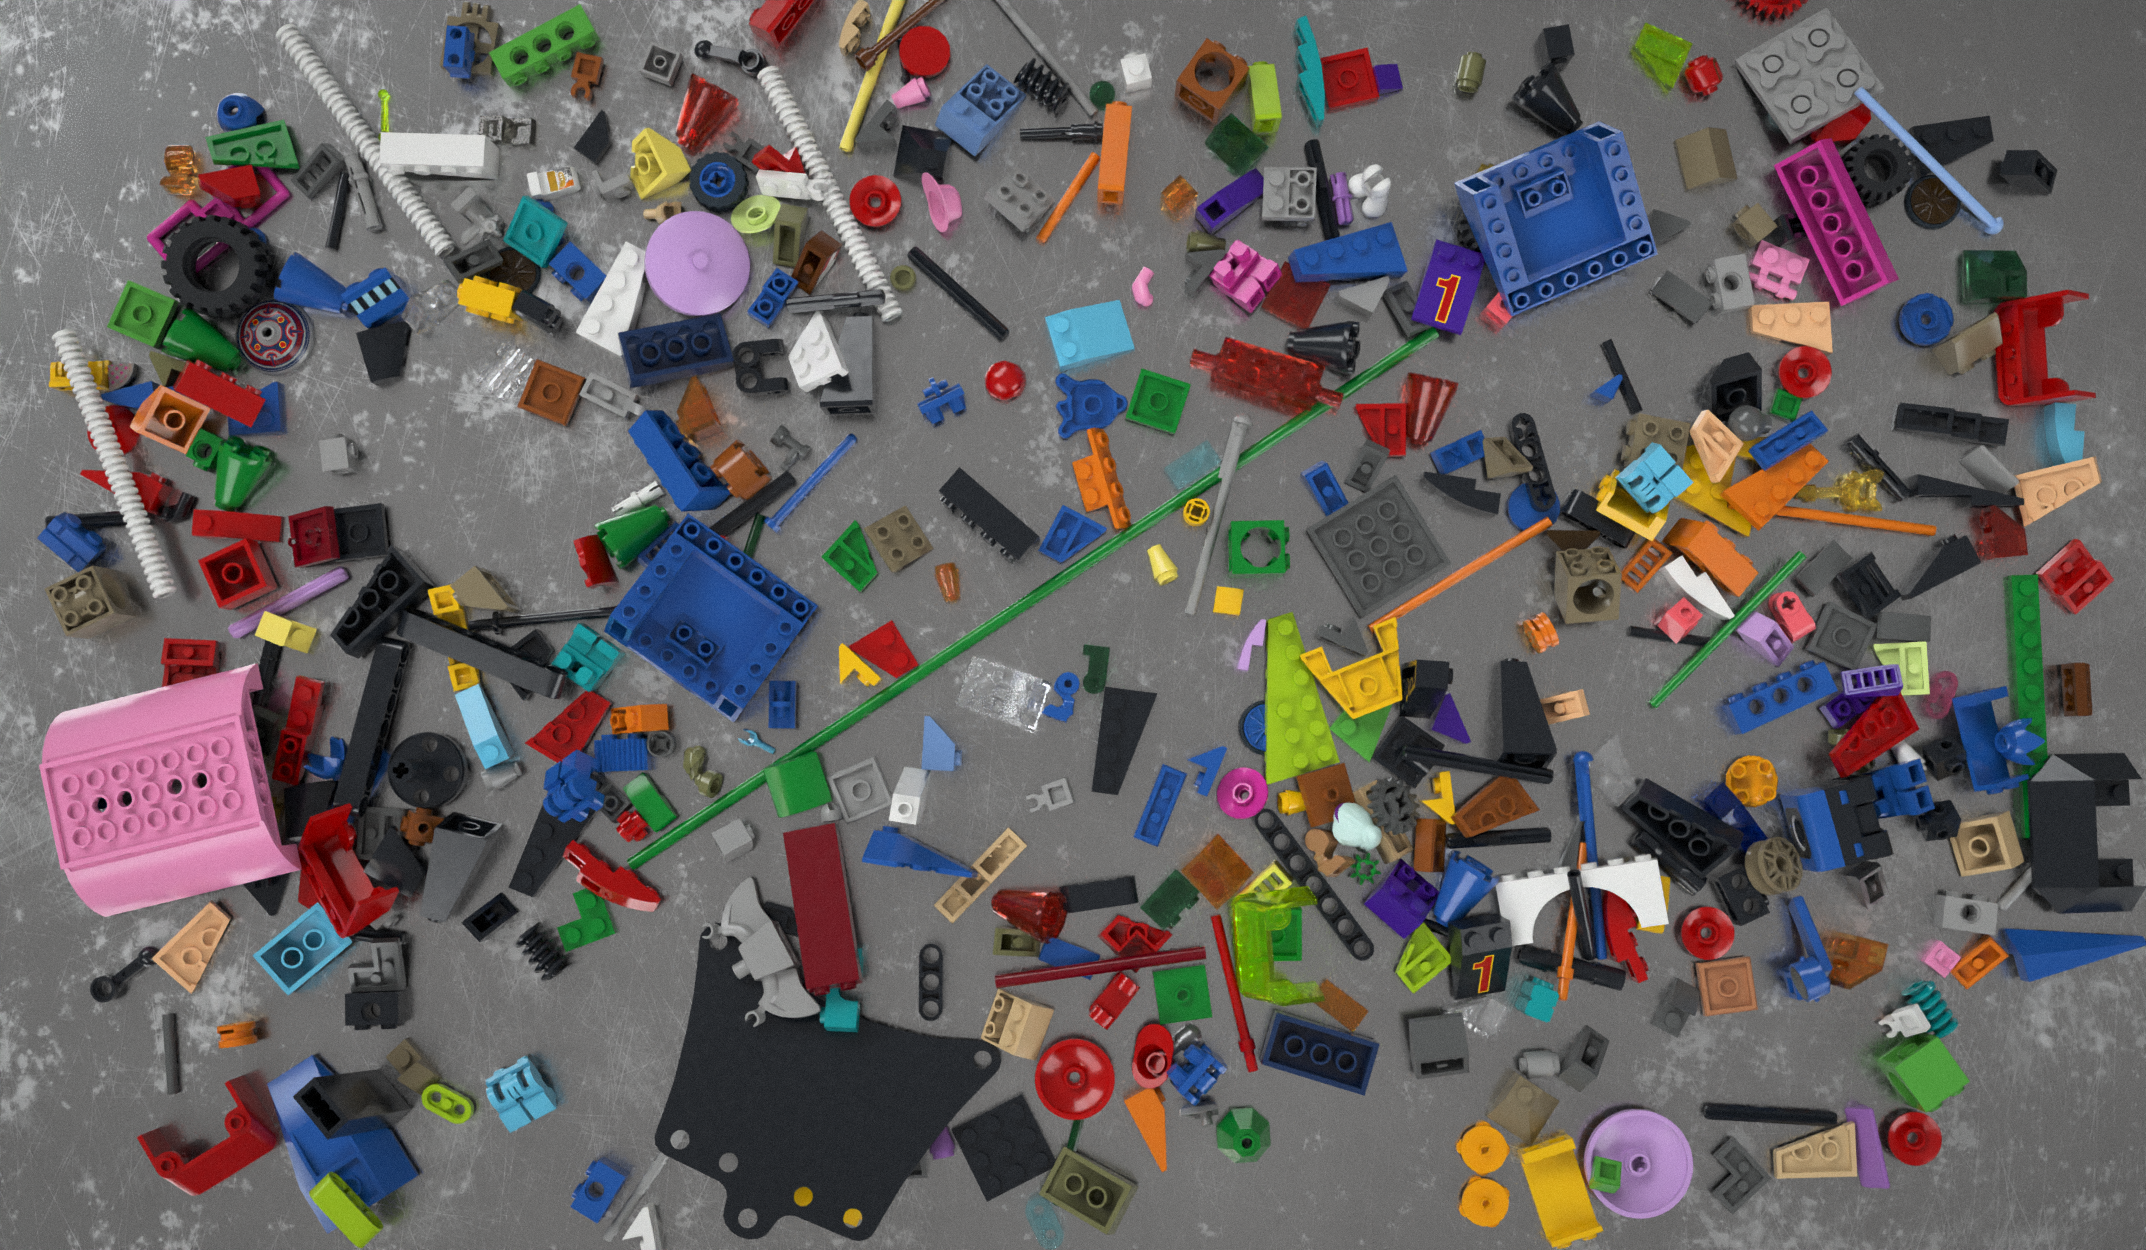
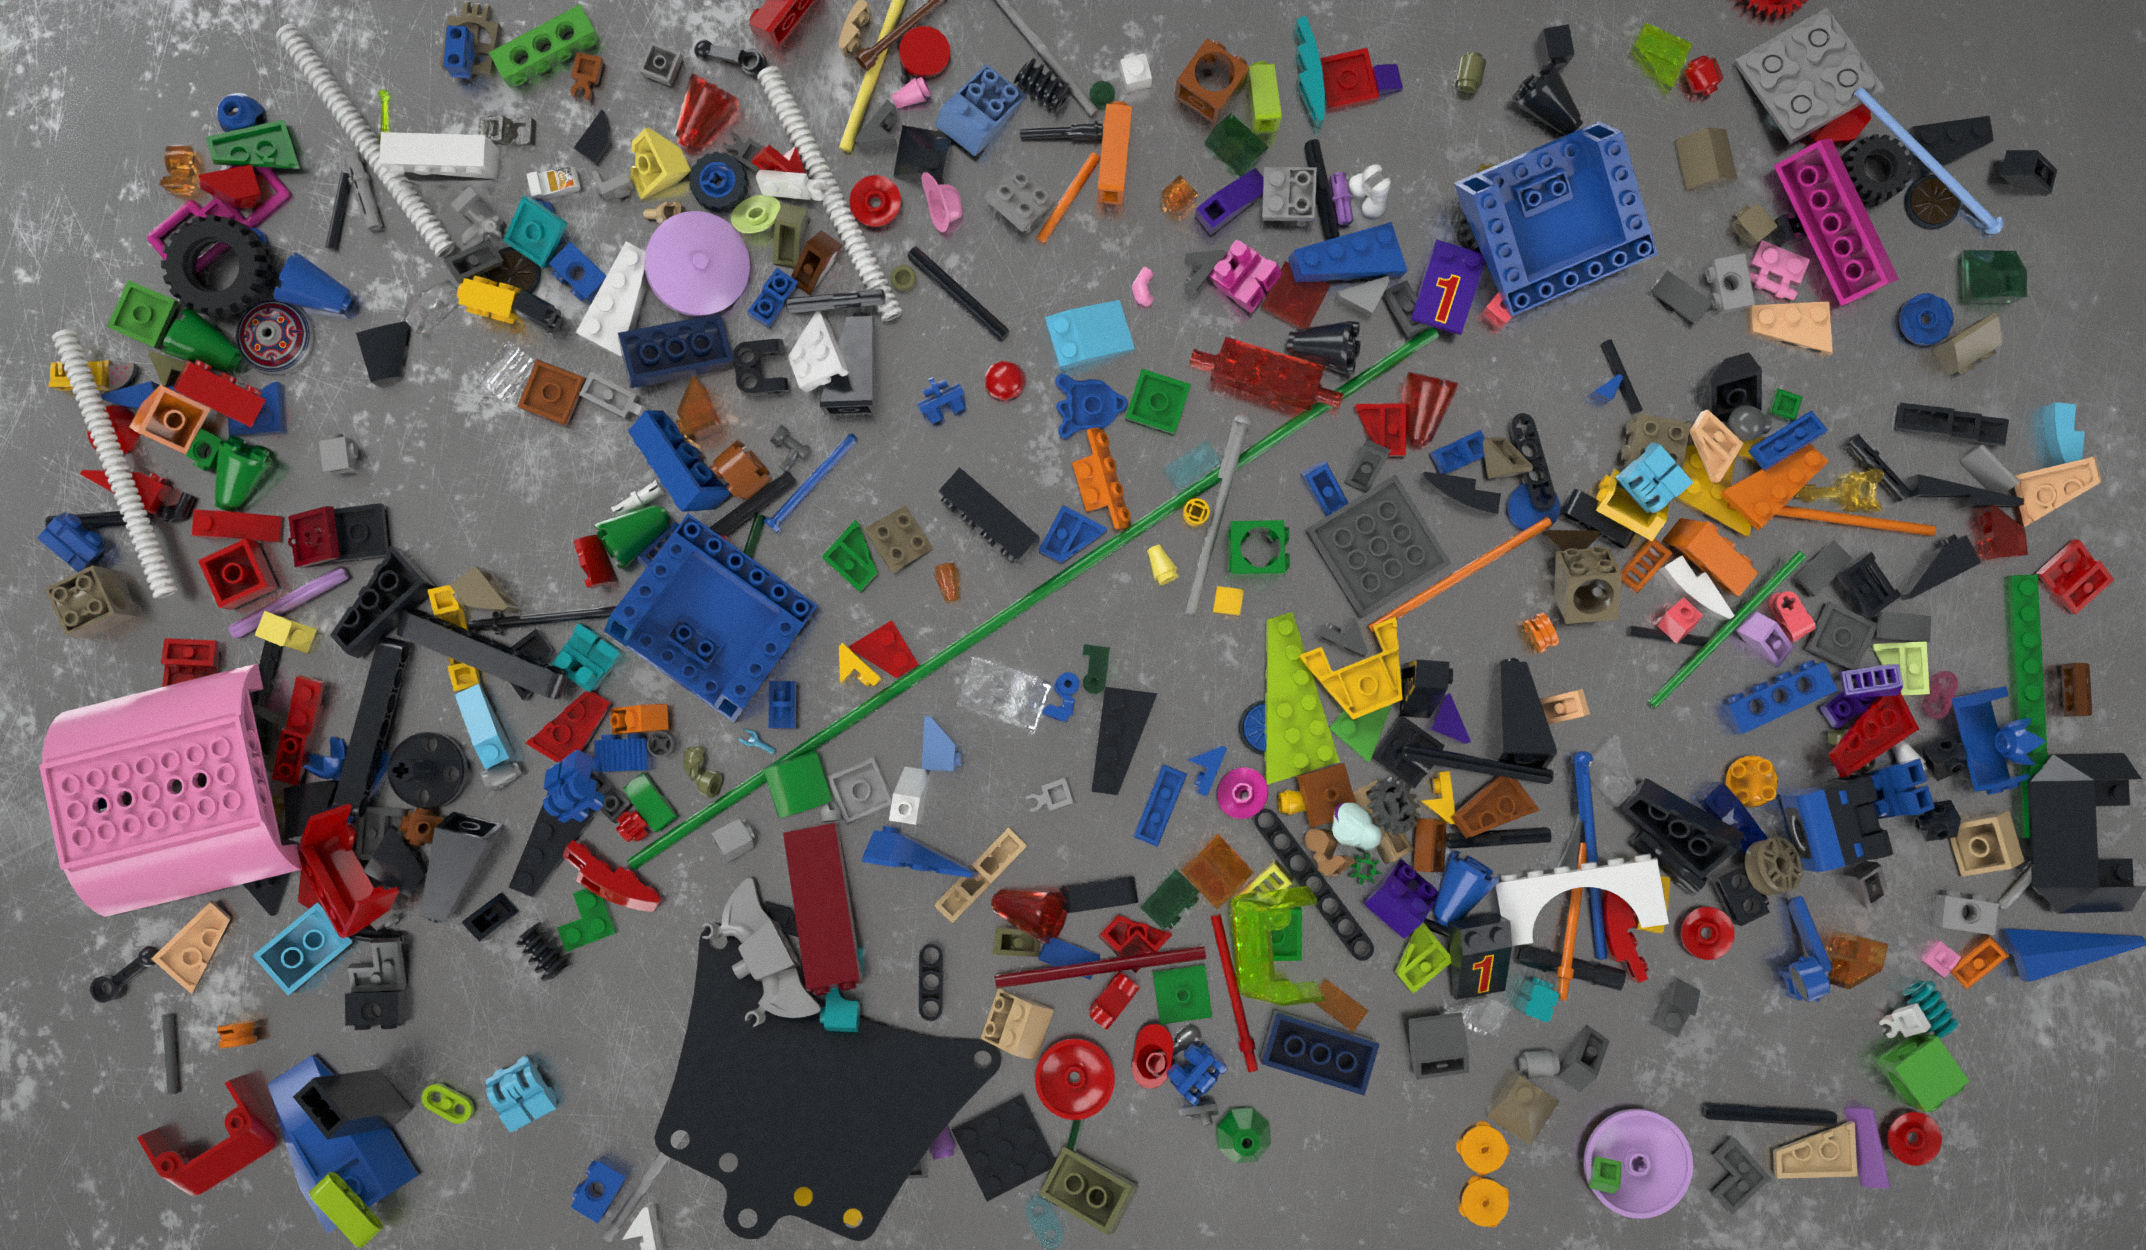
(318, 156): dark grey slope -> none
(377, 298): blue slope -> none
(413, 1066): dark tan slope -> none
(1149, 1115): orange slope -> none
(1202, 241): olive cone -> none
(1255, 639): lavender slope -> none
(1559, 1191): yellow panel -> none
(1581, 914): black piece -> none
(1666, 225): dark grey slope -> none
(1726, 986): nougat plate -> none
(1814, 364): red dish -> none
(2023, 355): red windscreen -> none

